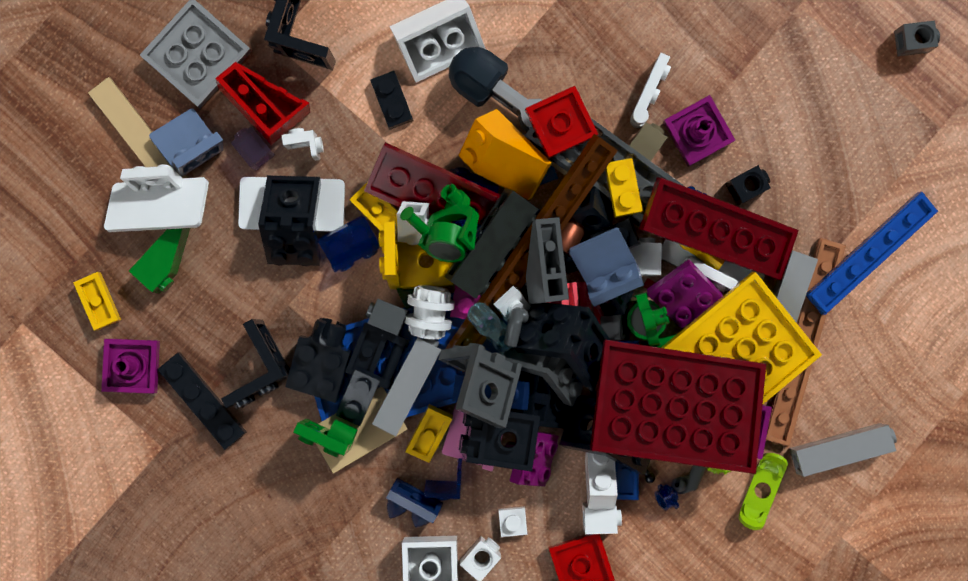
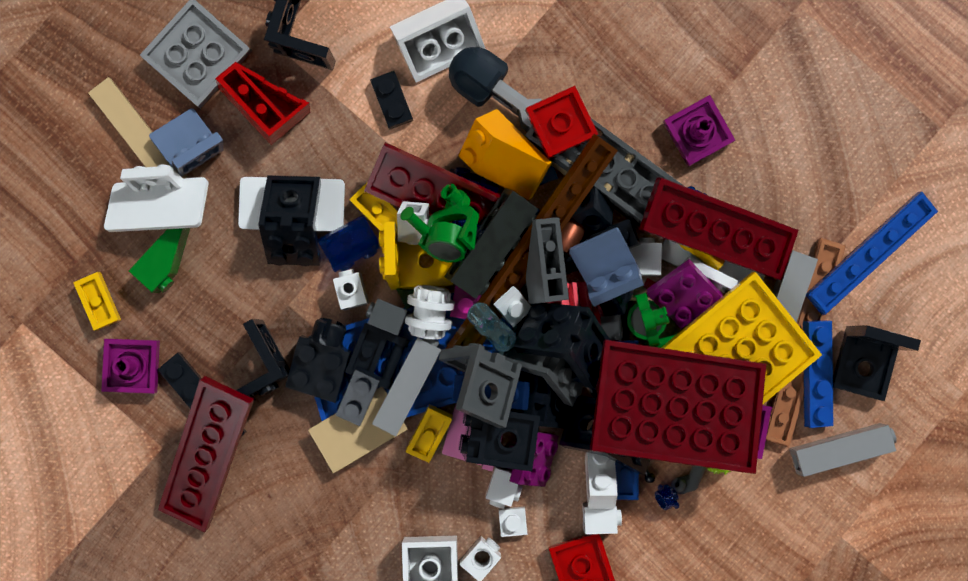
(205, 453): none -> dark red plate
(252, 147): clear purple brick -> none
(299, 138): white bracket -> none
(334, 440): green plate -> none
(350, 289): none -> white brick
(407, 497): dark blue tile -> none
(445, 489): clear blue bracket -> none
(501, 490): none -> white brick
(516, 318): dark grey arm -> none
(623, 188): yellow plate -> none
(649, 140): dark tan brick -> none
(650, 92): white plate -> none
(737, 187): black brick -> none
(756, 509): lime piece -> none
(819, 376): none -> blue plate
(879, 350): none -> black bracket
(906, 42): dark grey brick -> none

